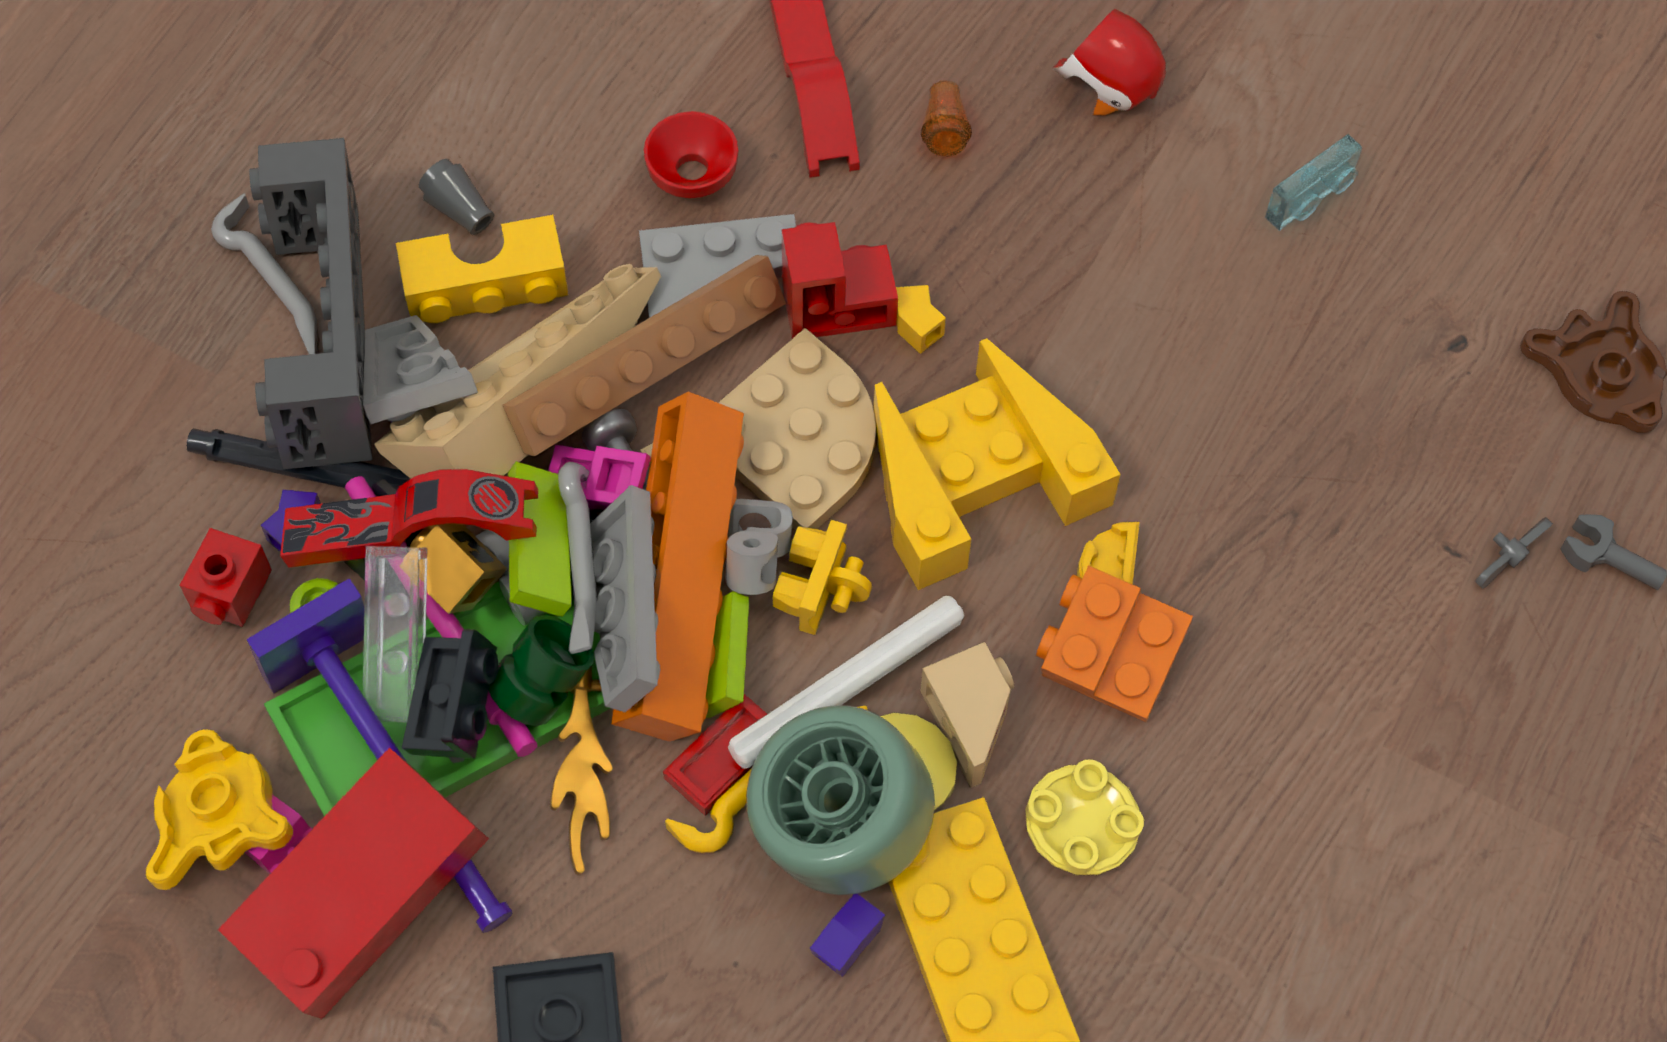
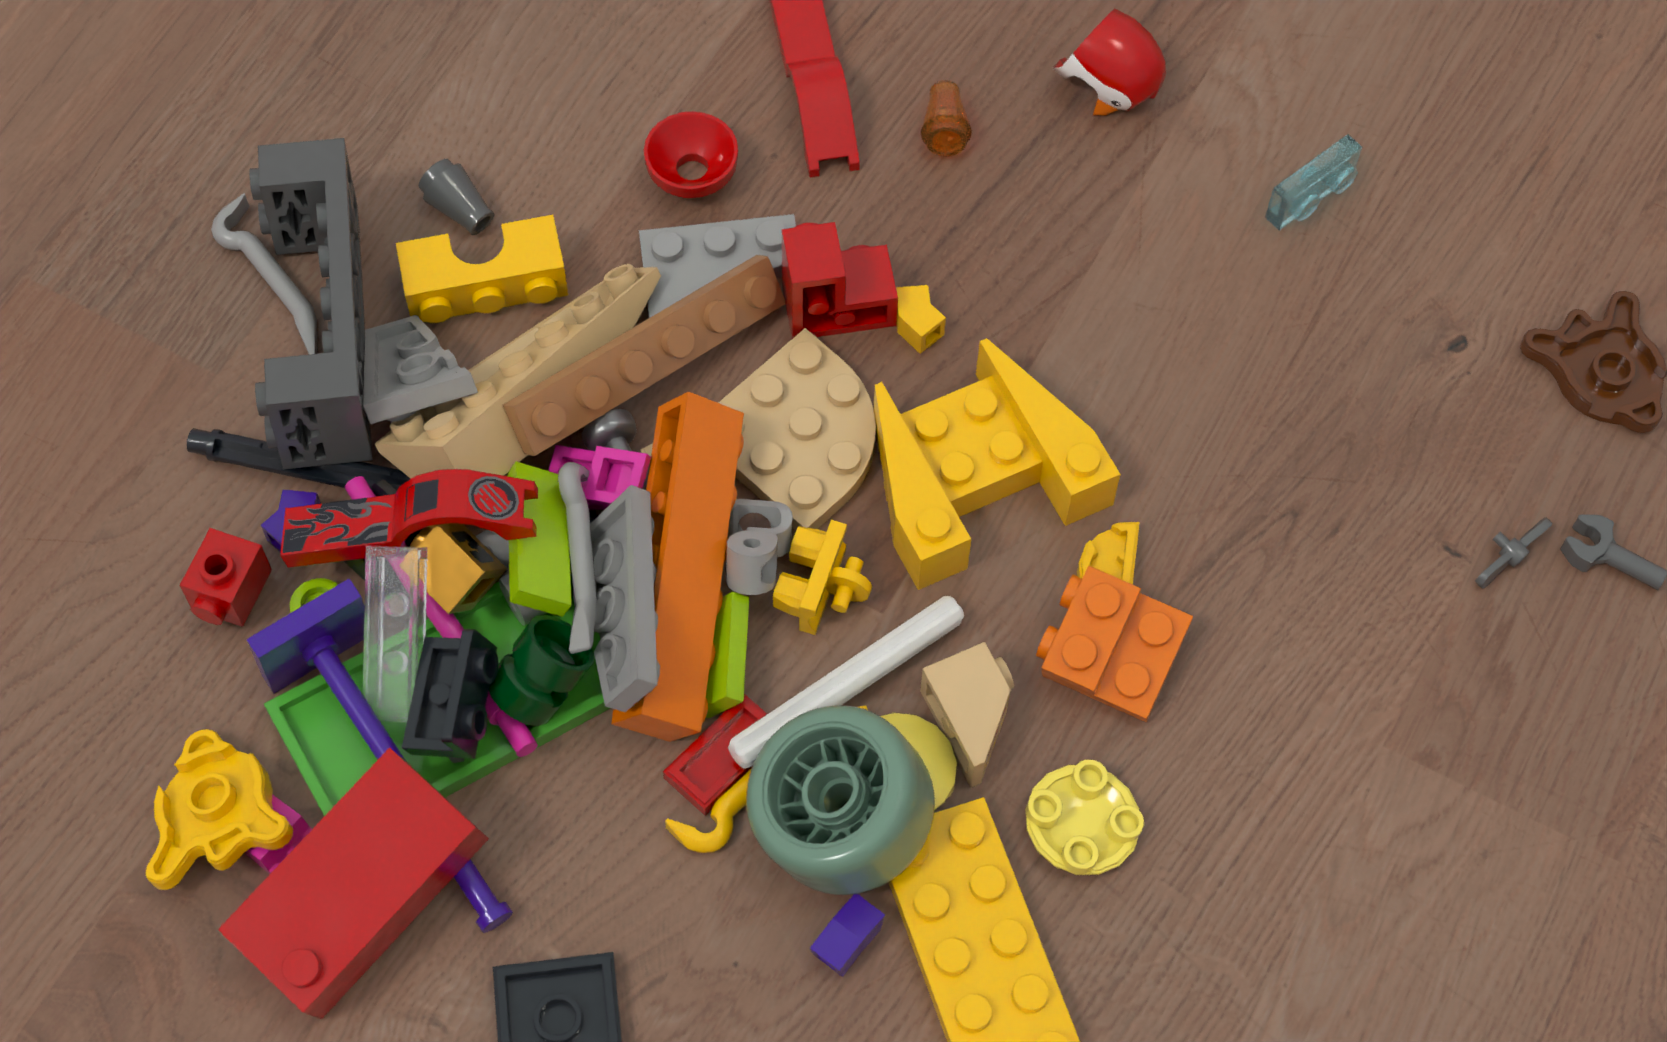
(576, 771): piece -> none

